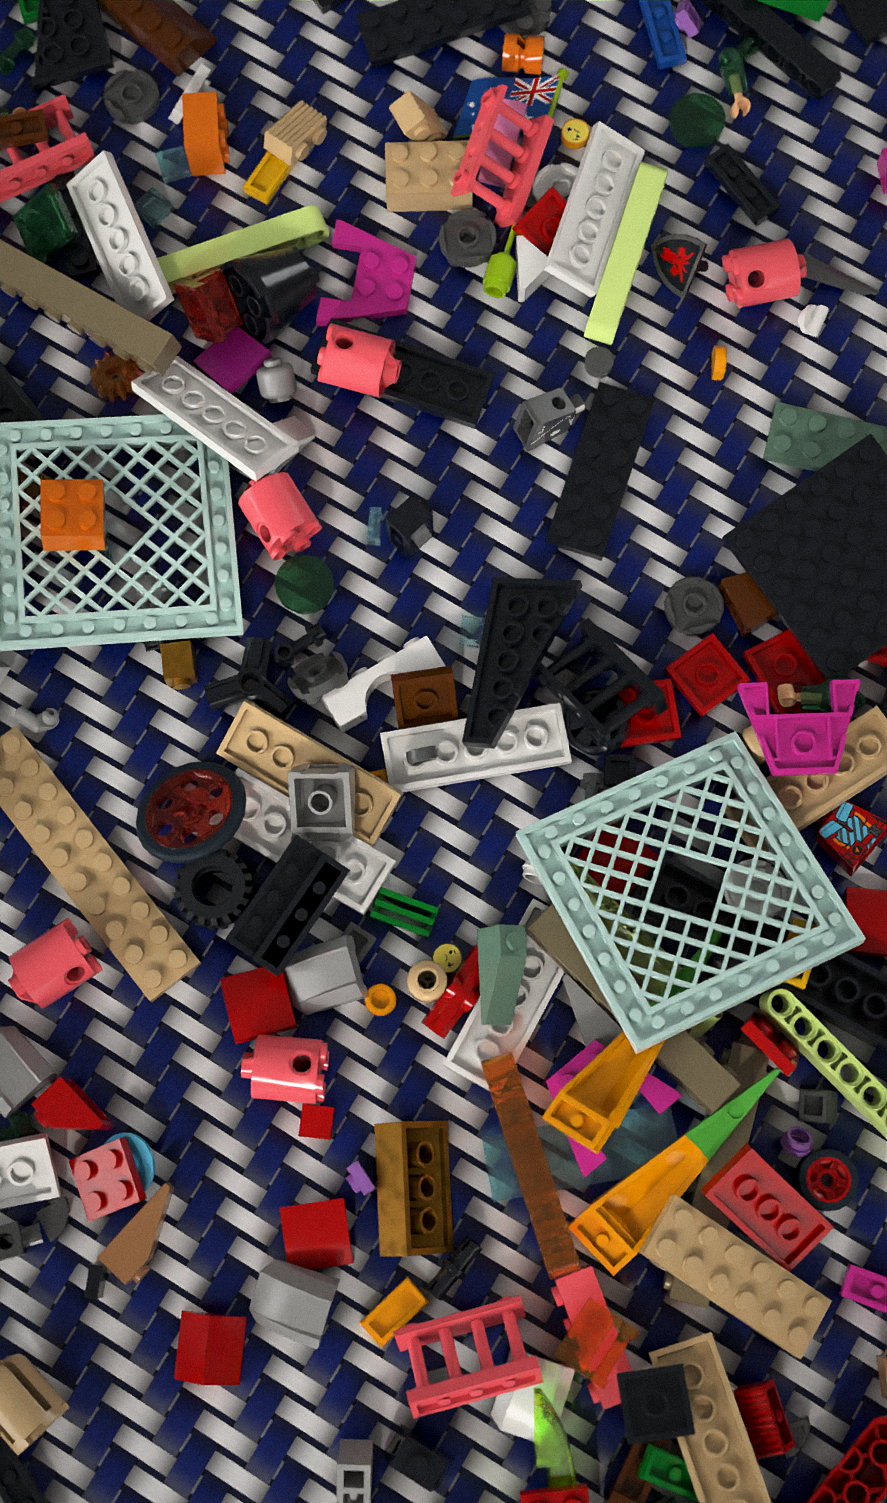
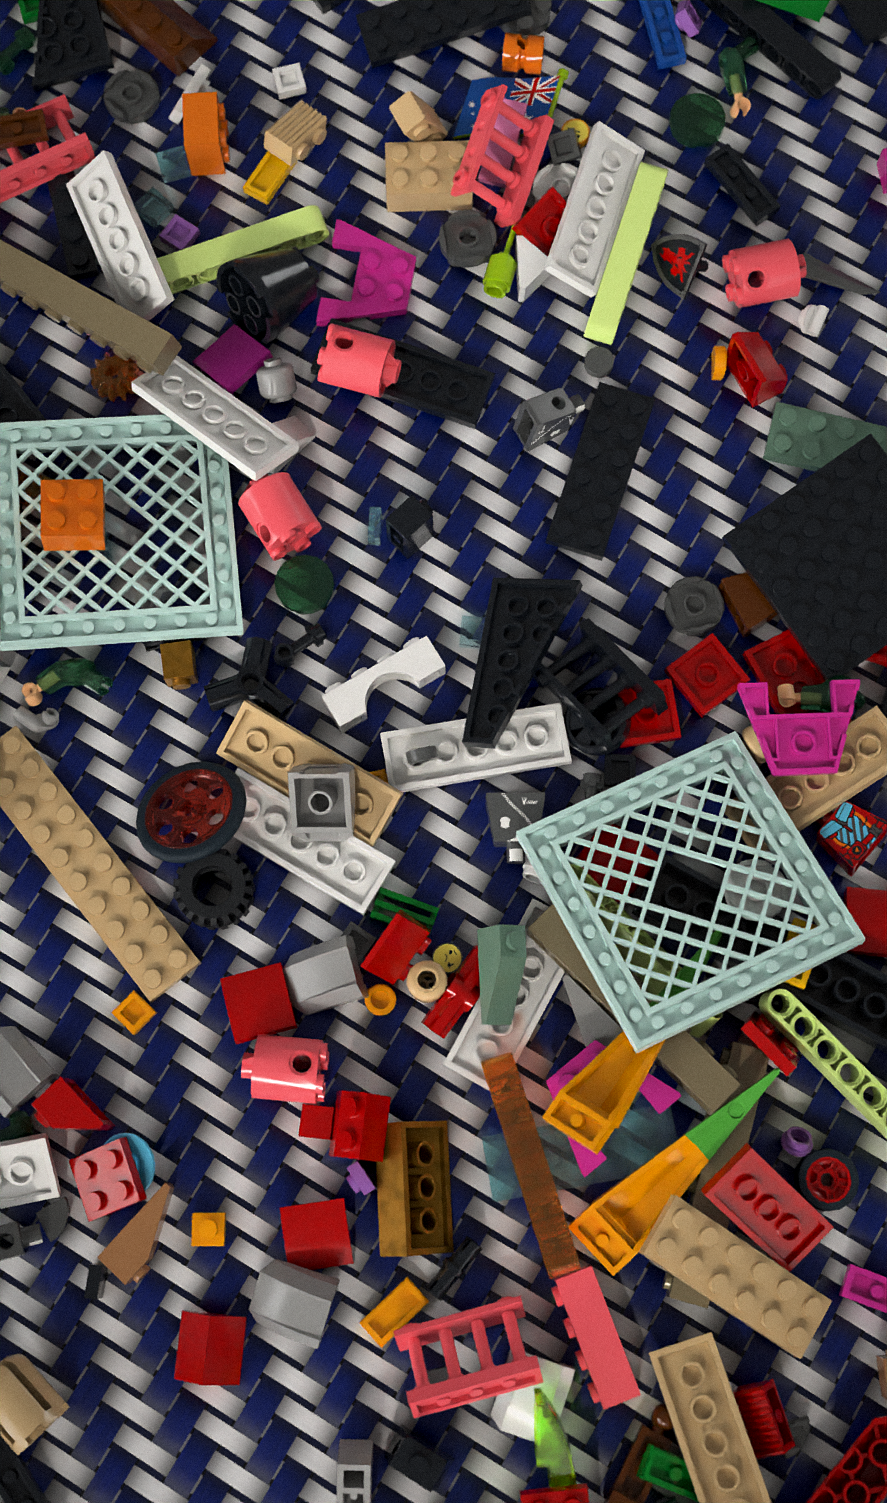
(45, 223): clear green plate -> none
(52, 965): coral cylinder -> none
(63, 673): none -> clear green arm
(134, 1012): none -> light orange tile
(179, 234): none -> medium lavender plate
(208, 1229): none -> light orange plate
(209, 306): clear red bracket -> none
(287, 905): black brick -> none
(289, 81): none -> white plate
(318, 676): dark grey plate -> none
(359, 1126): none -> red slope
(396, 948): none -> red slope
(424, 697): reddish brown plate -> none
(510, 813): none -> dark grey torso
(564, 146): none -> dark grey tile
(587, 1336): clear orange plate -> none
(655, 1404): black plate -> none
(755, 367): none -> red slope
(818, 1106): dark grey slope -> none

